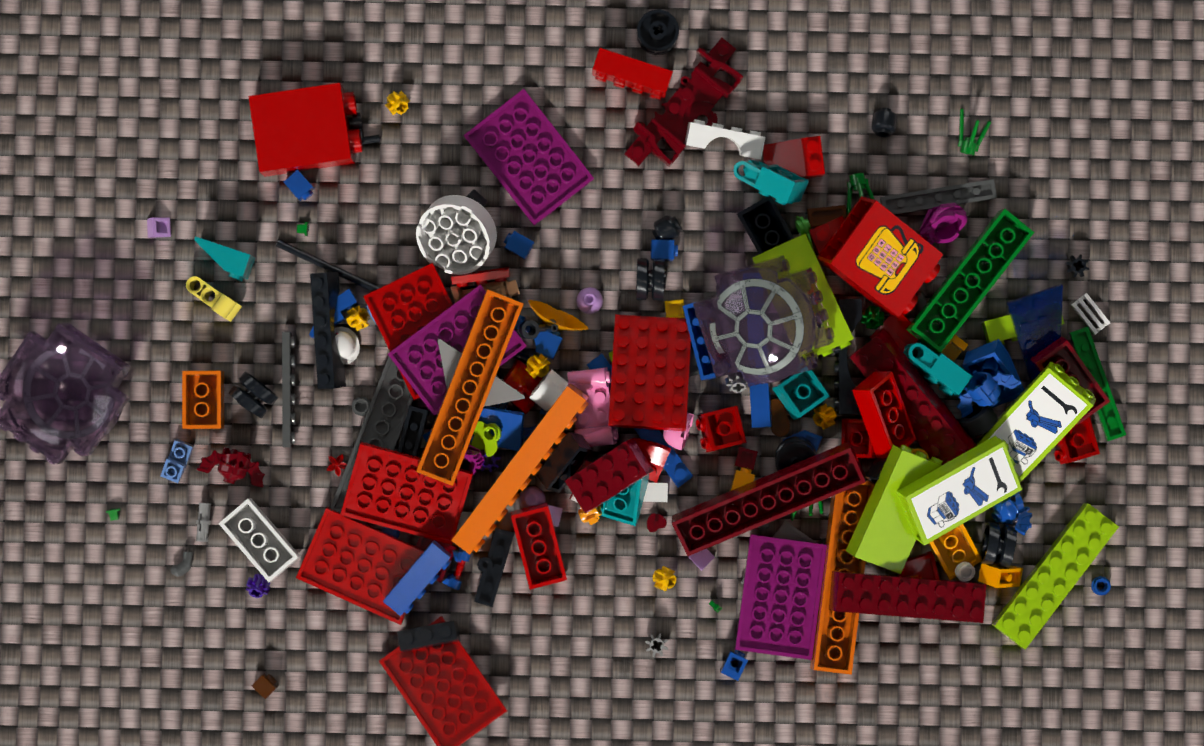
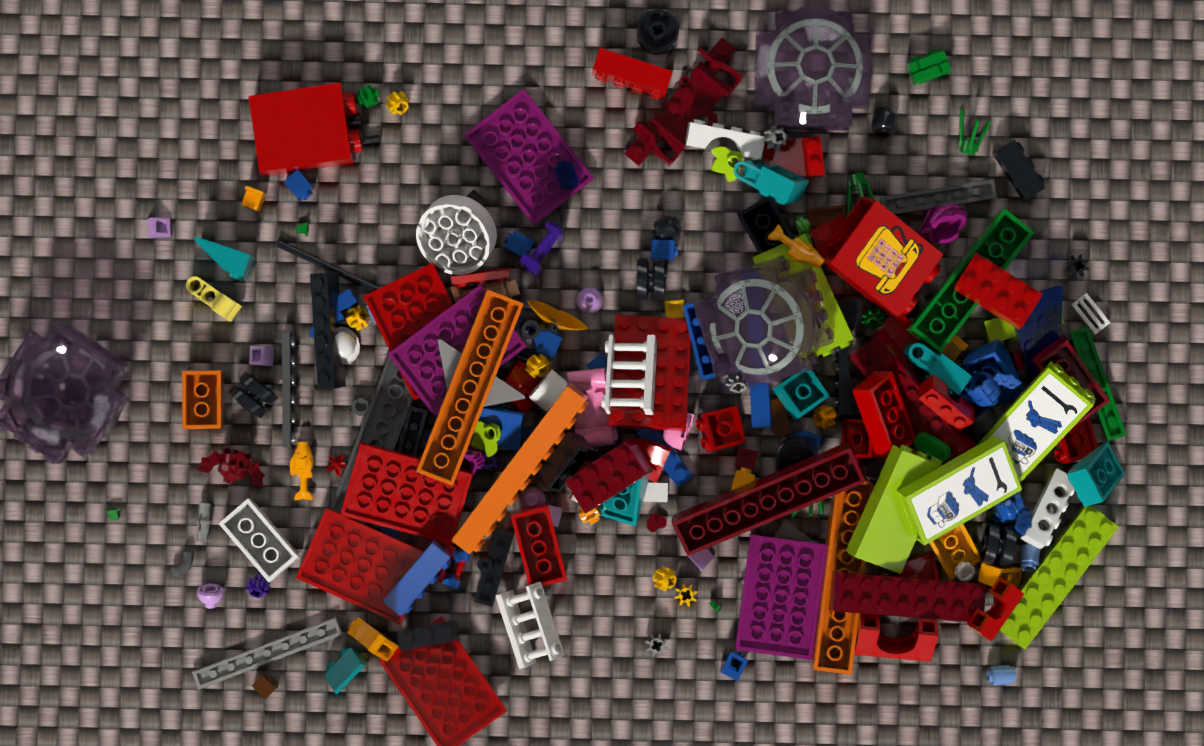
(177, 460): medium blue slope -> none
(210, 594): none -> lavender brick
(253, 199): none -> light orange panel
(261, 355): none -> lavender slope
(267, 653): none -> light grey tile
(302, 465): none -> light orange animal
(345, 669): none -> teal slope
(368, 96): none -> green gear
(372, 639): none -> light orange arch
(516, 629): none -> white fence
(532, 262): none -> dark purple fence
(566, 175): none -> clear blue brick
(647, 383): none -> white fence
(687, 600): none -> yellow gear
(725, 161): none -> lime plate
(775, 138): none -> light grey gear
(799, 250): none -> light orange animal
(812, 70): none -> clear purple windscreen
(917, 646): none -> red arch
(928, 67): none -> green brick
(932, 446): none -> green tile
(935, 395): none -> red arch
(998, 291): none -> red brick
(1001, 674): none -> medium blue brick
(1006, 598): none -> red arch
(1017, 359): none -> dark red plate
(1019, 170): none -> black brick
(1029, 557): none -> medium blue brick
(1036, 536): none -> white brick
(1096, 475): none -> teal slope
(1105, 589): blue plate -> none

